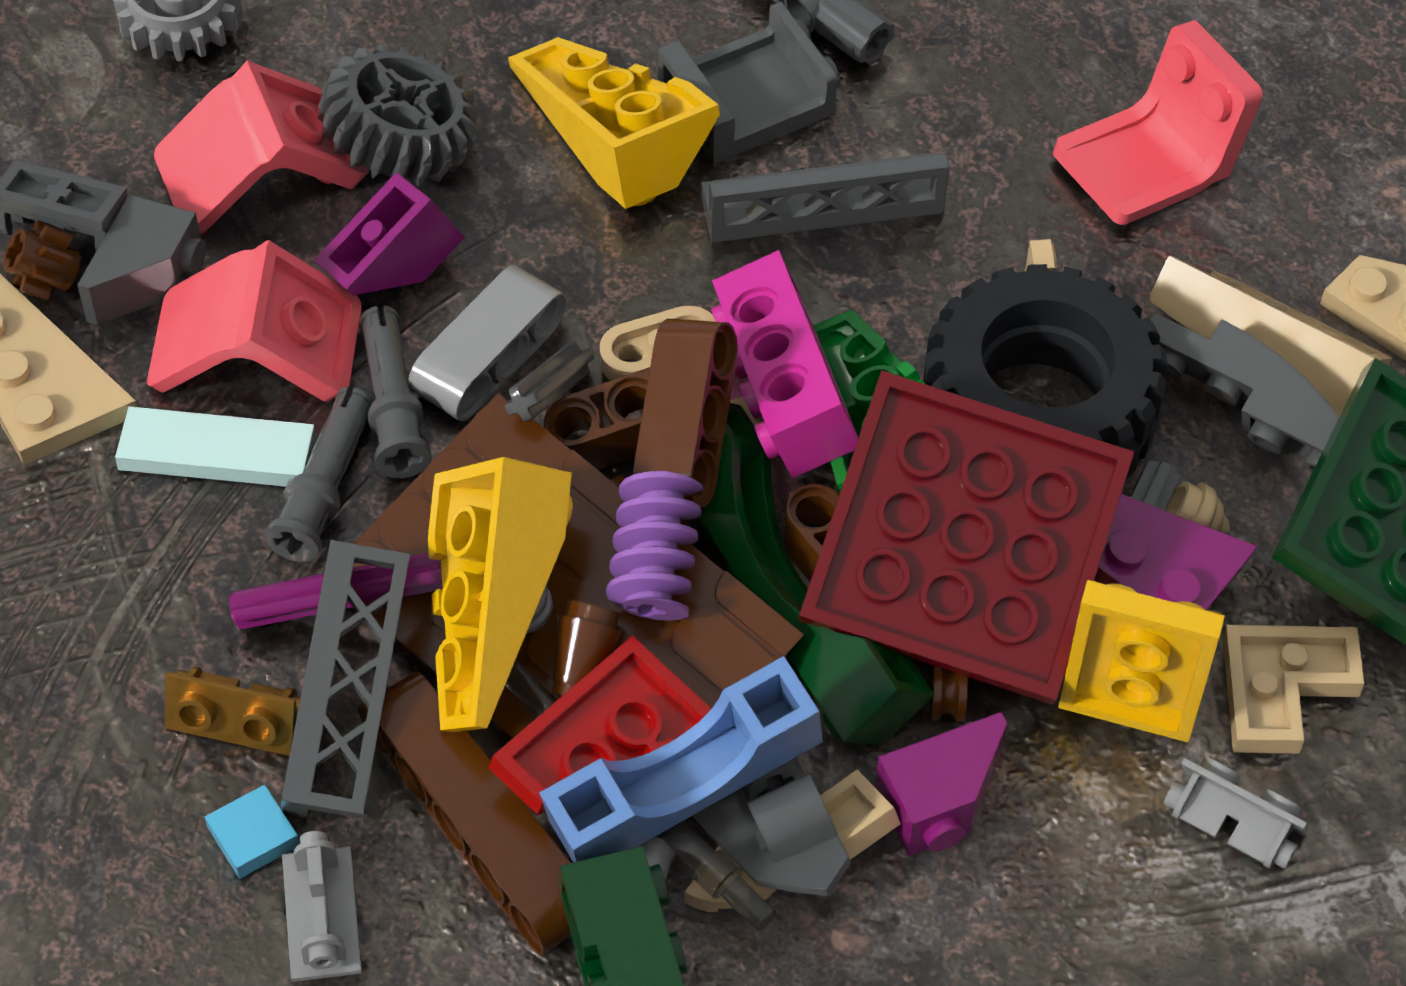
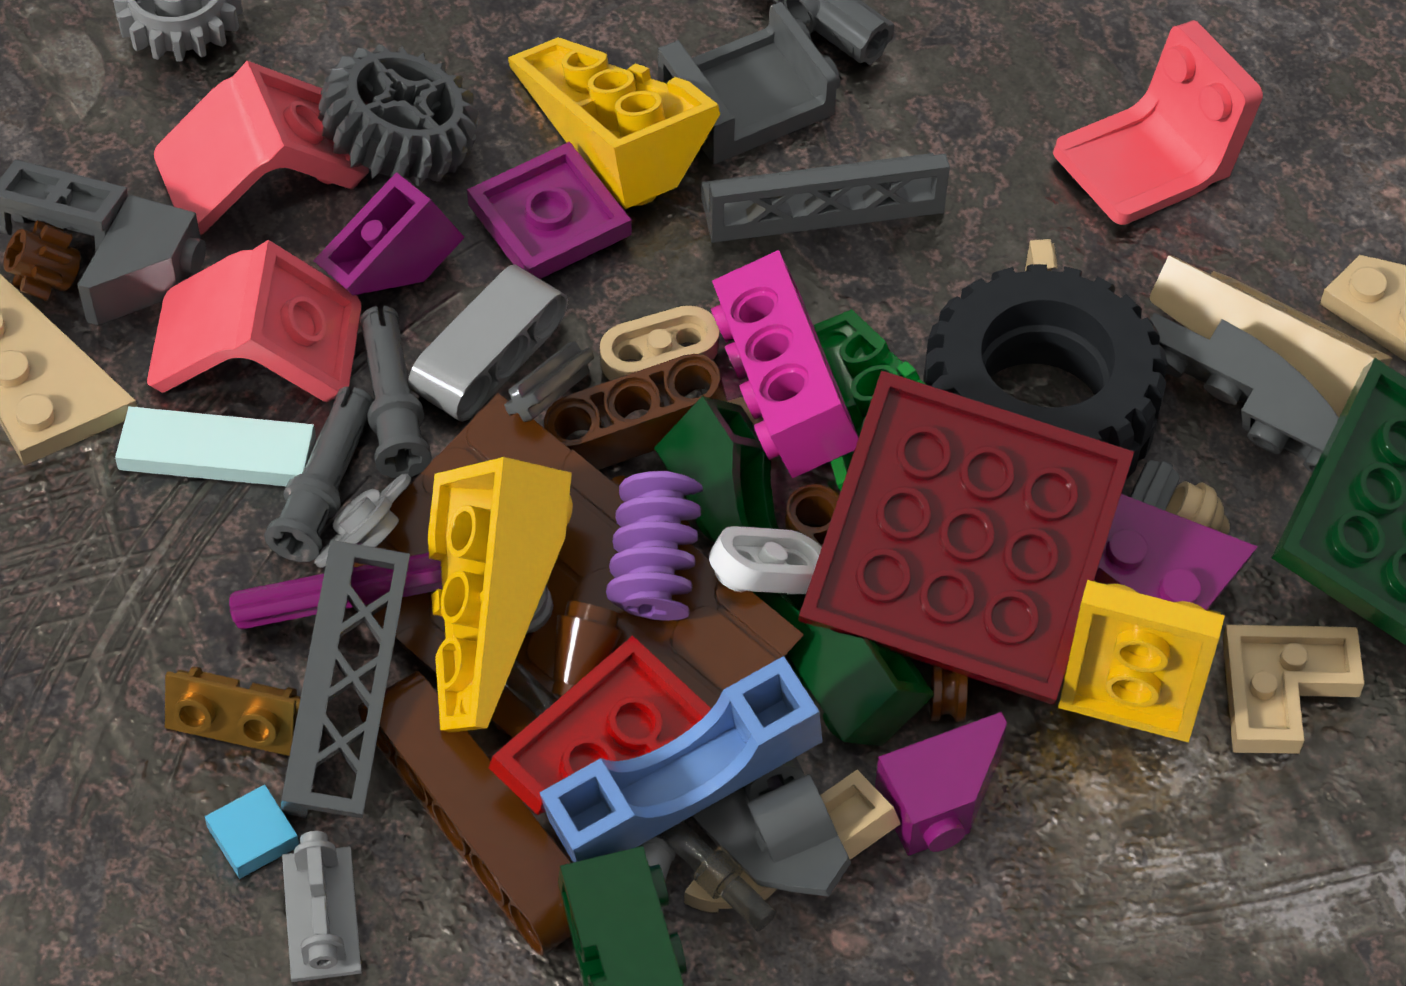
(367, 518): none -> light grey plate
(549, 211): none -> magenta plate
(688, 402): reddish brown beam -> none
(764, 560): none -> white plate
(1262, 821): light grey hinge -> none

